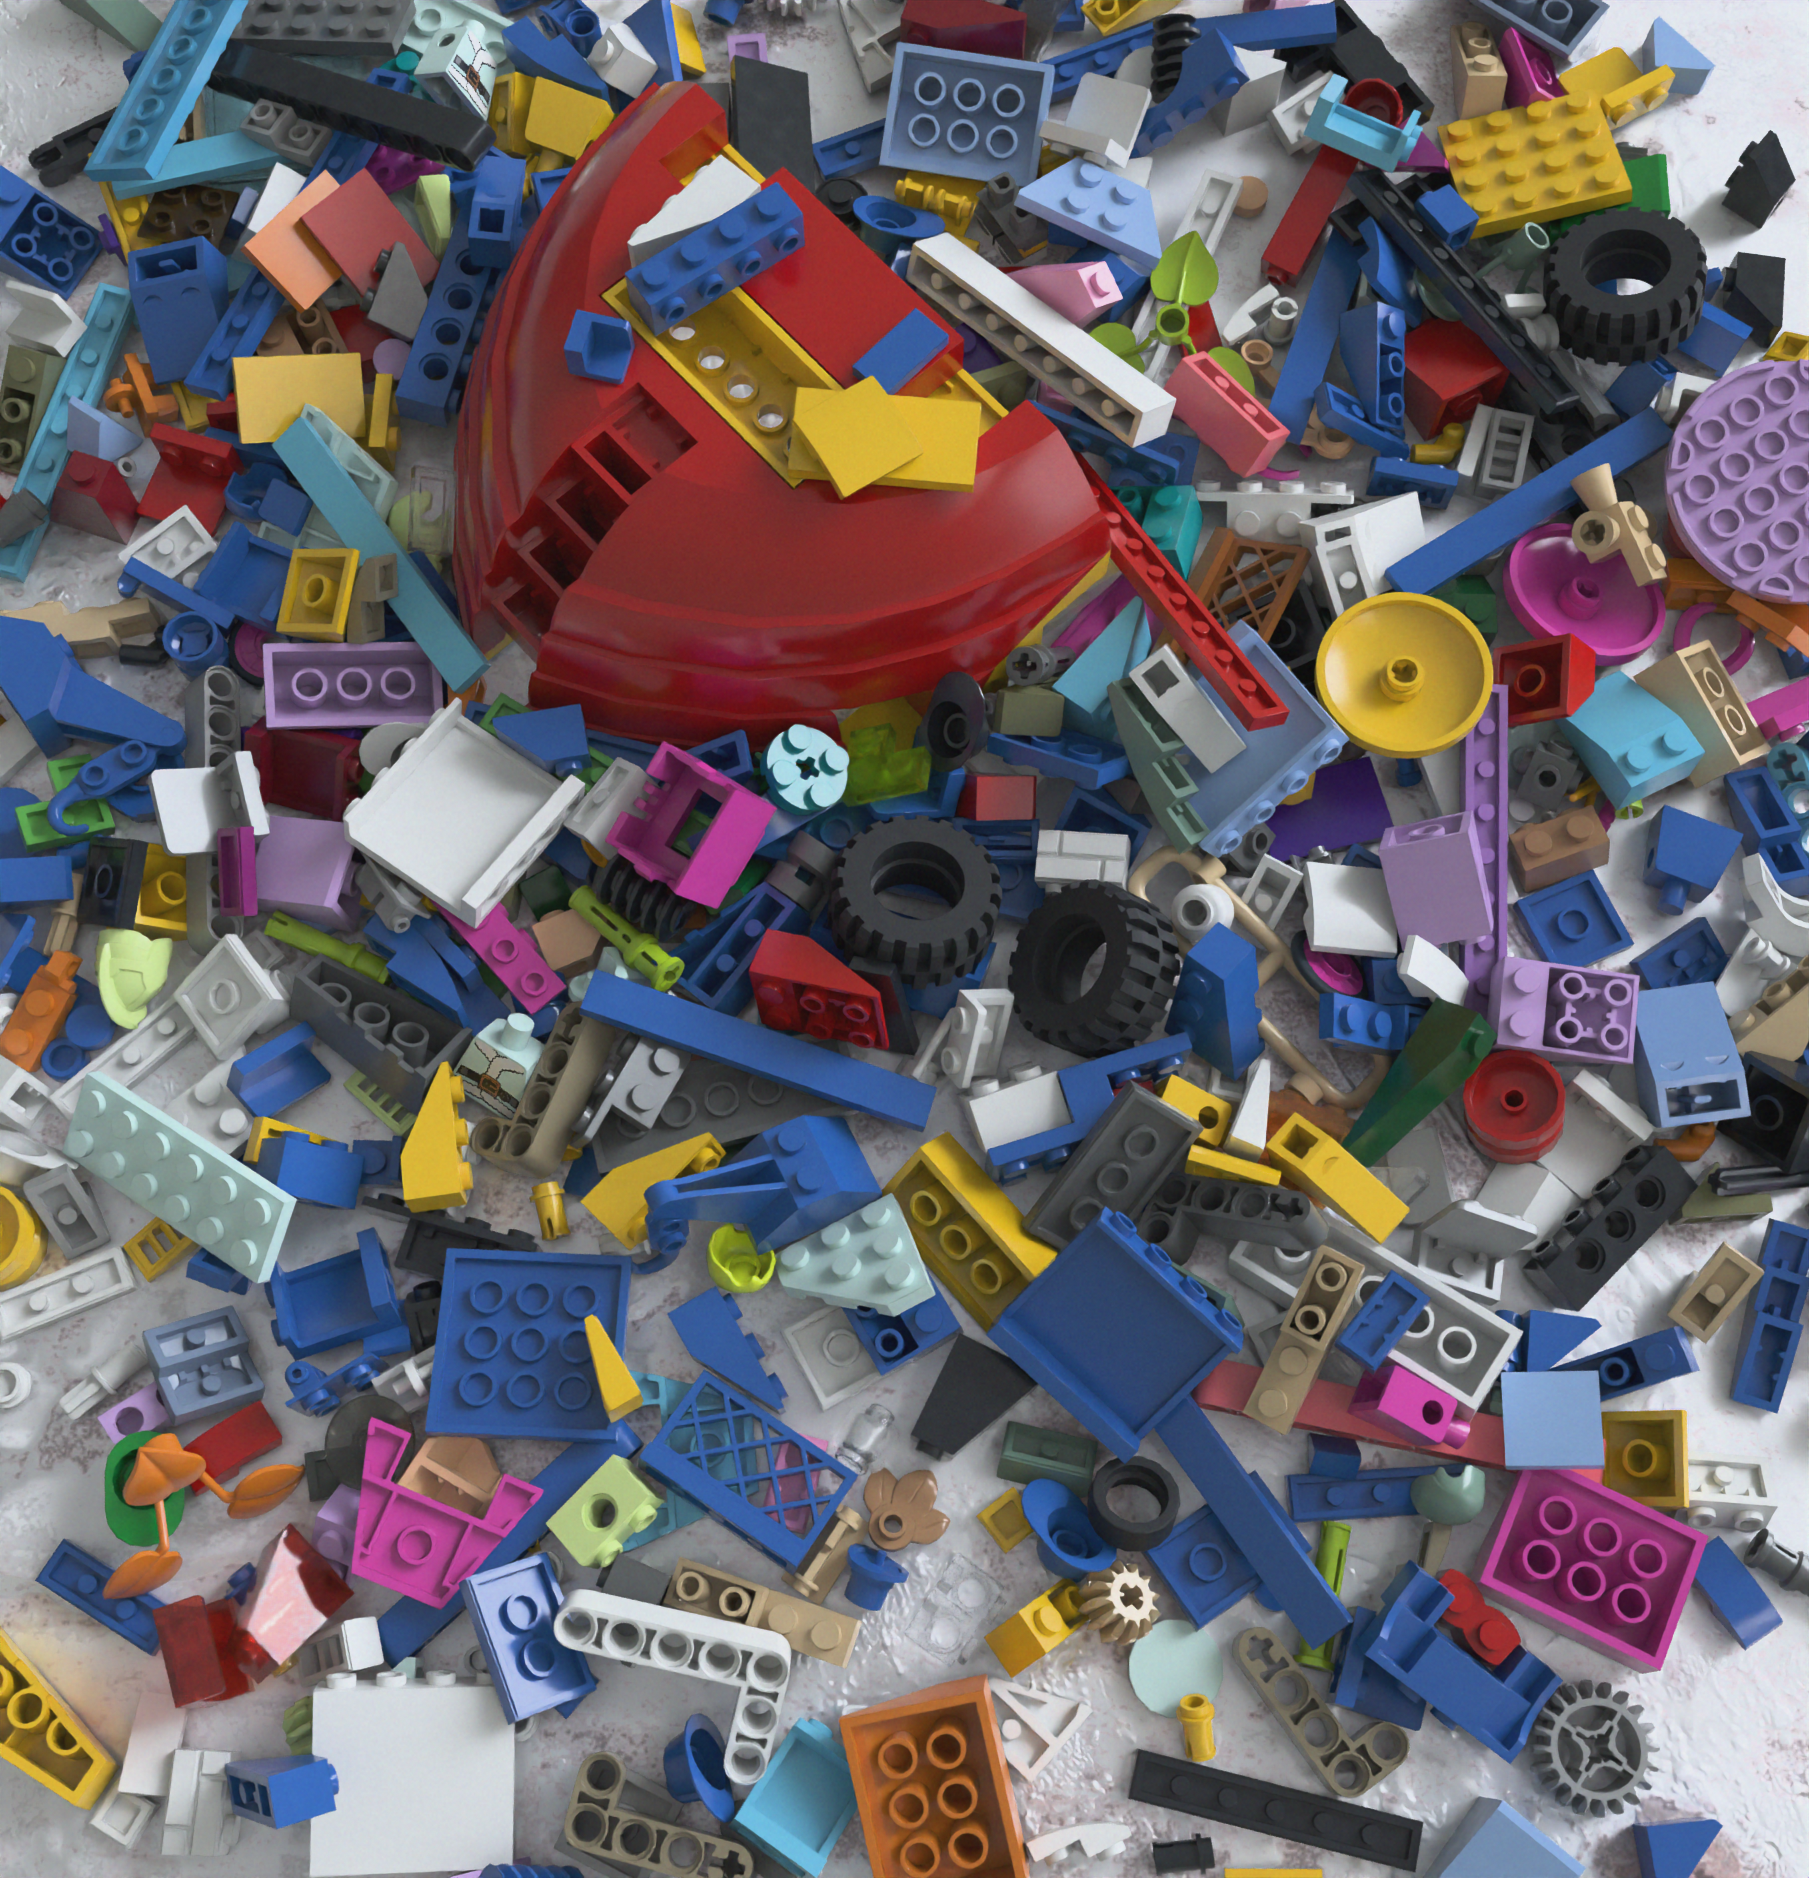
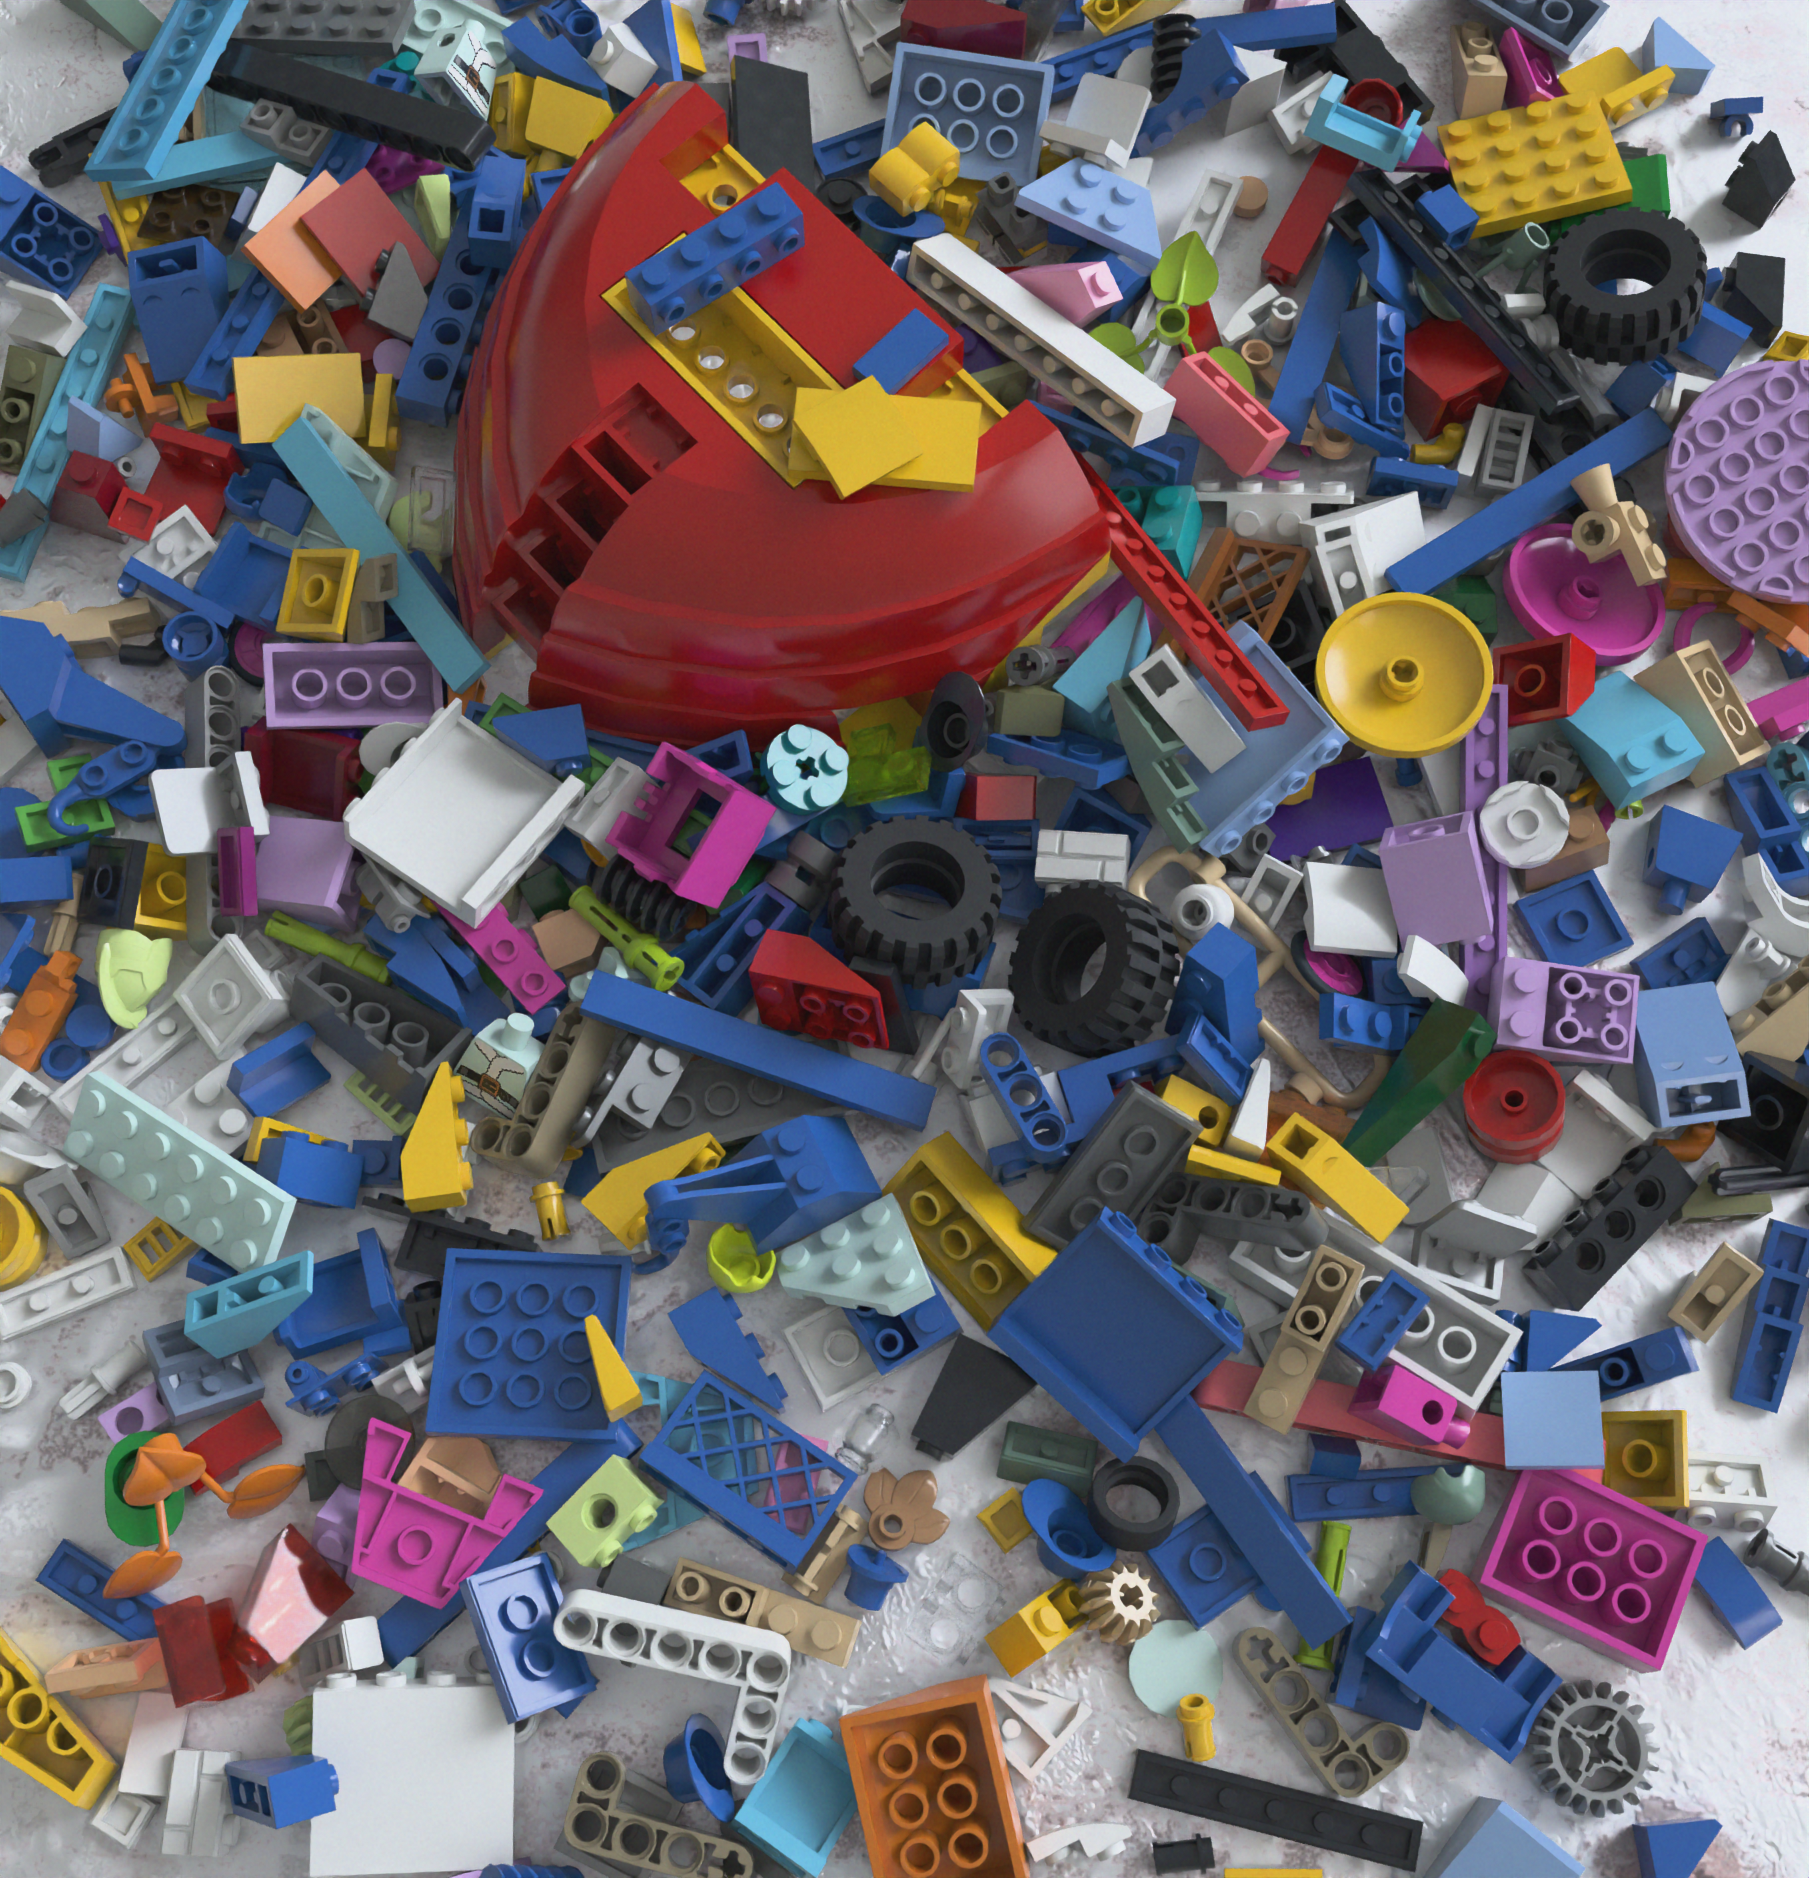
(109, 1670): none -> light nougat bracket
(135, 515): none -> red tile
(239, 1583): blue plate -> none
(248, 1306): none -> medium azure slope
(599, 347): blue panel -> none
(708, 196): white slope -> none
(915, 169): none -> yellow brick
(1022, 1076): none -> blue beam
(1214, 1058): none -> blue plate
(1524, 825): none -> white tile
(1736, 110): none -> blue tile

